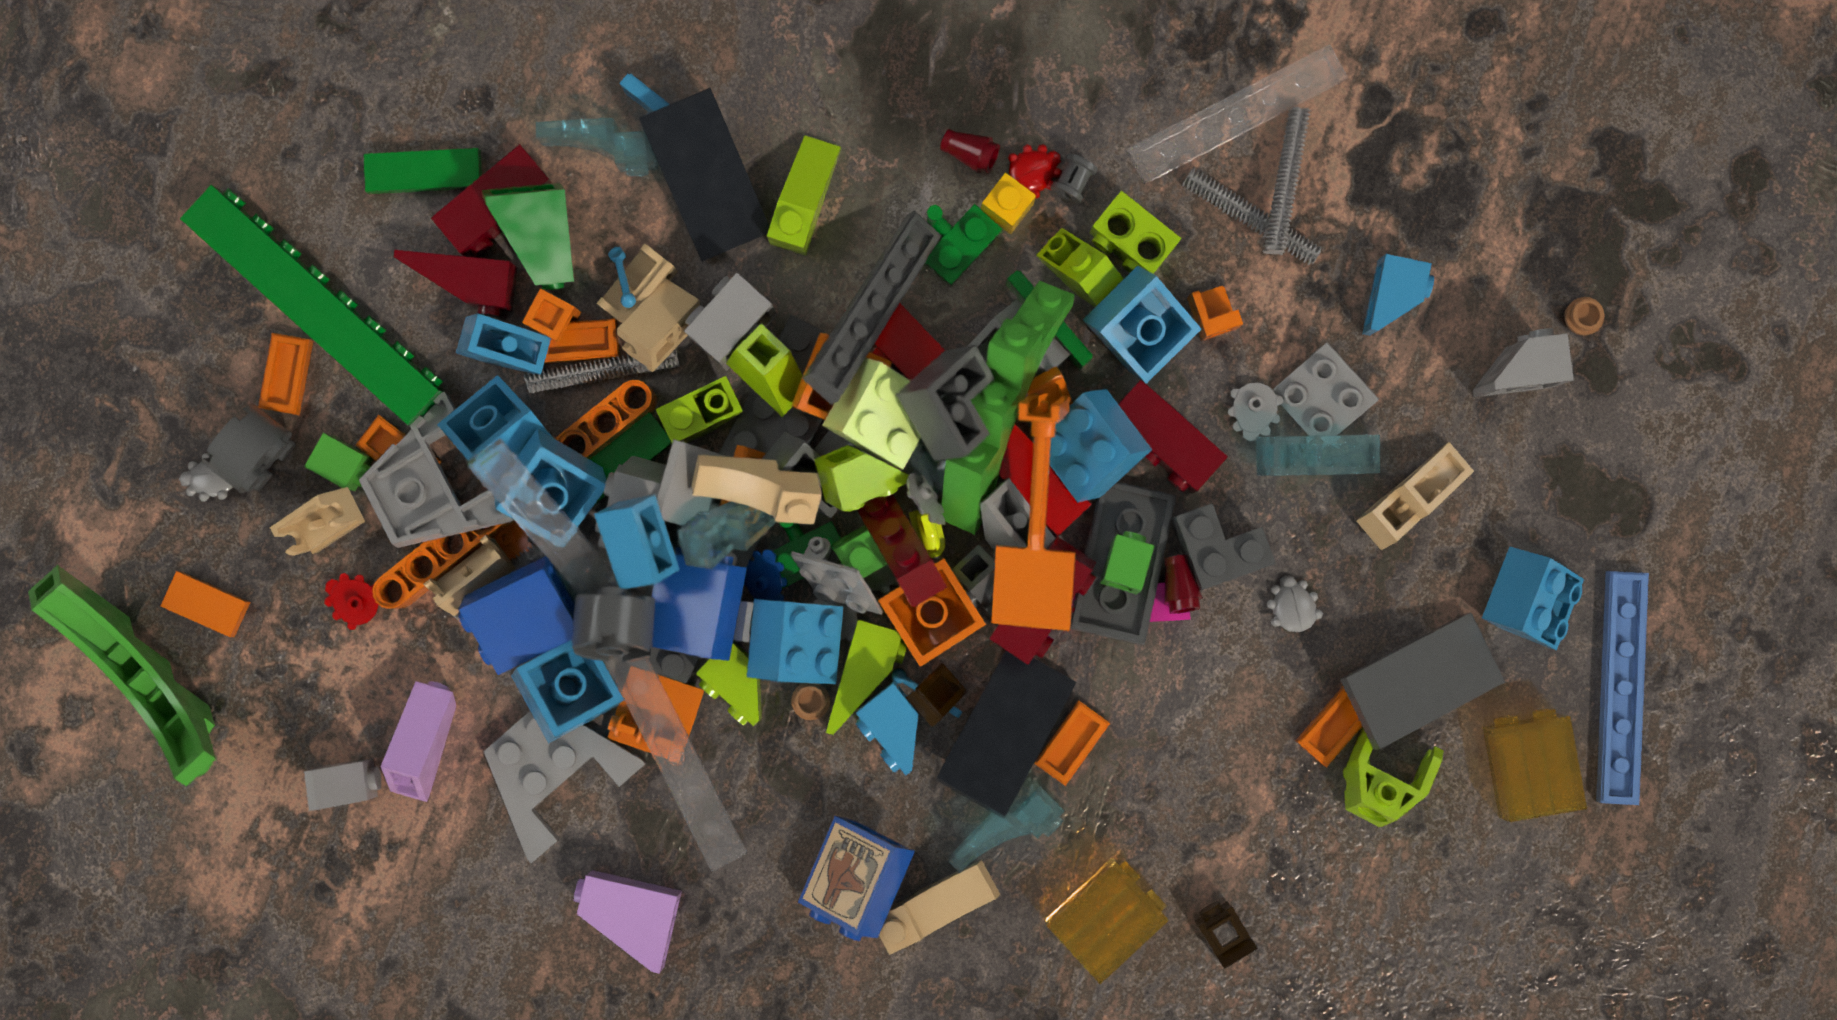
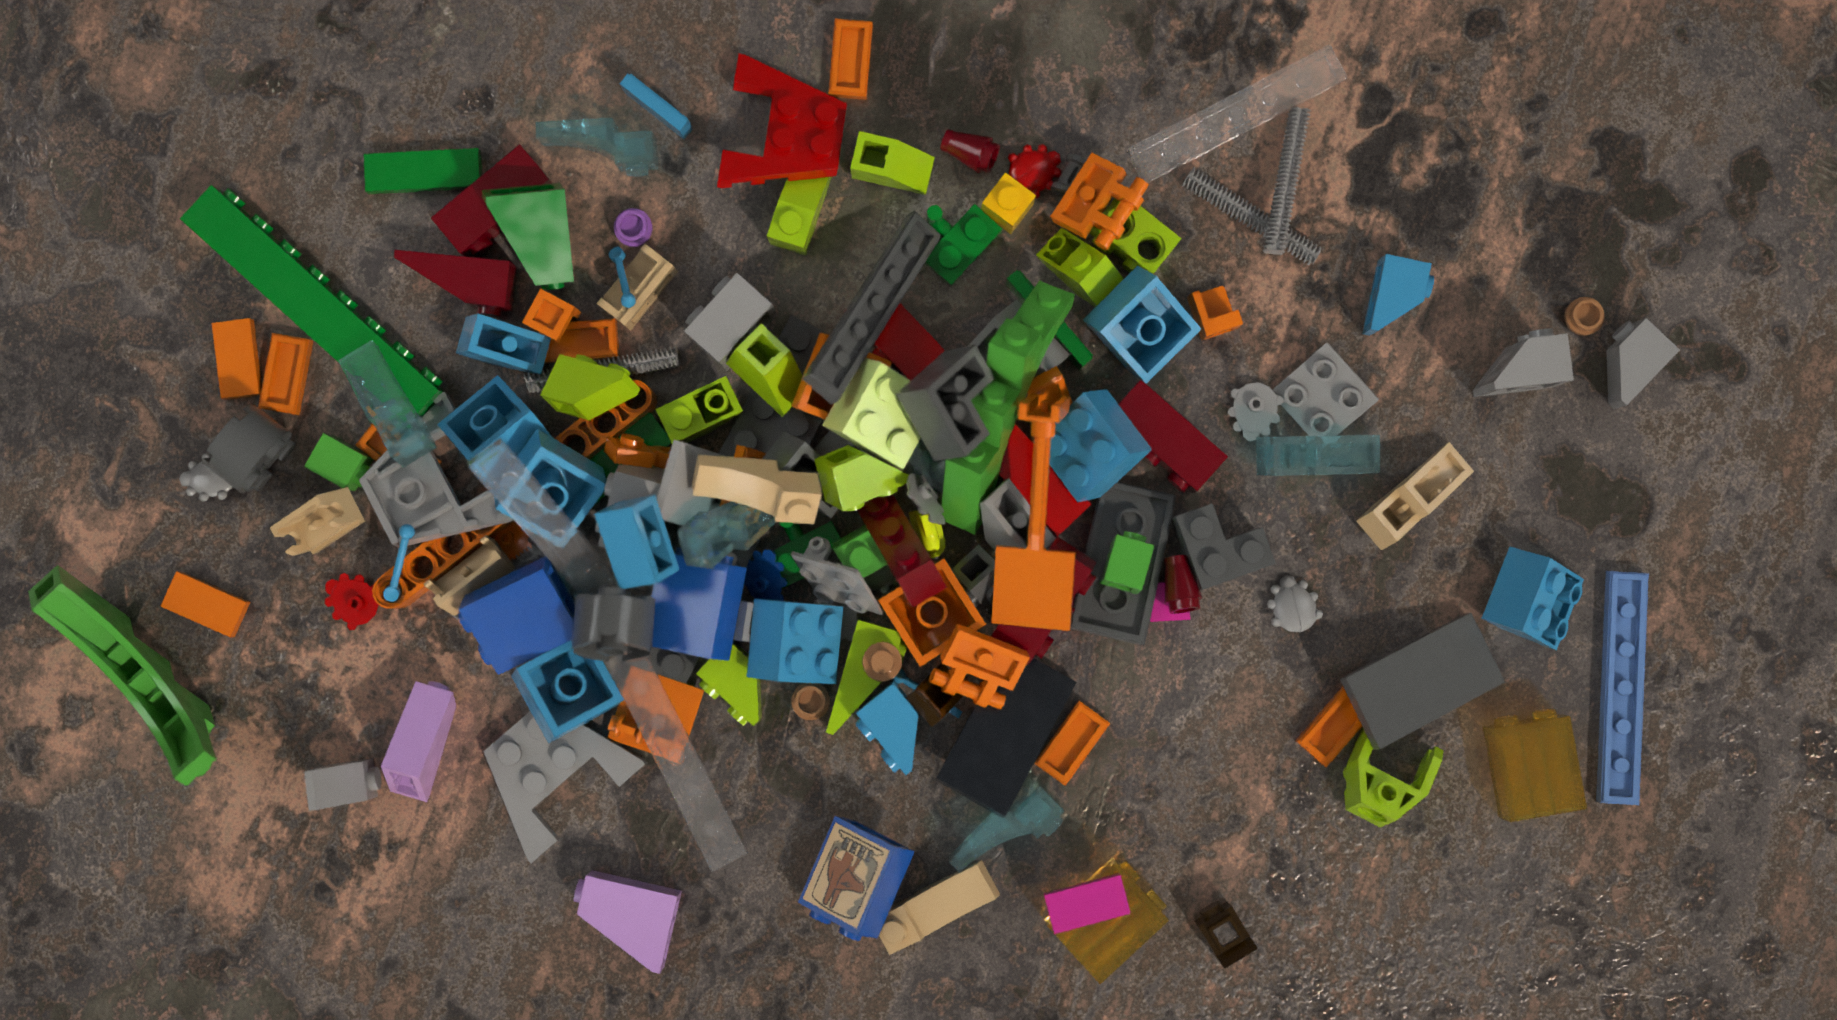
(237, 358): none -> orange tile
(387, 404): none -> clear light blue slope
(392, 591): none -> dark azure hinge
(585, 388): none -> lime slope
(633, 227): none -> medium lavender plate
(634, 452): none -> orange plate
(658, 324): tan hinge -> none
(705, 174): black tile -> none
(801, 130): none -> red wing
(850, 59): none -> orange tile
(882, 661): none -> medium nougat plate
(891, 163): none -> lime slope
(982, 657): none -> orange plate
(1087, 903): none -> dark pink tile
(1090, 194): none -> orange plate
(1635, 360): none -> light grey slope

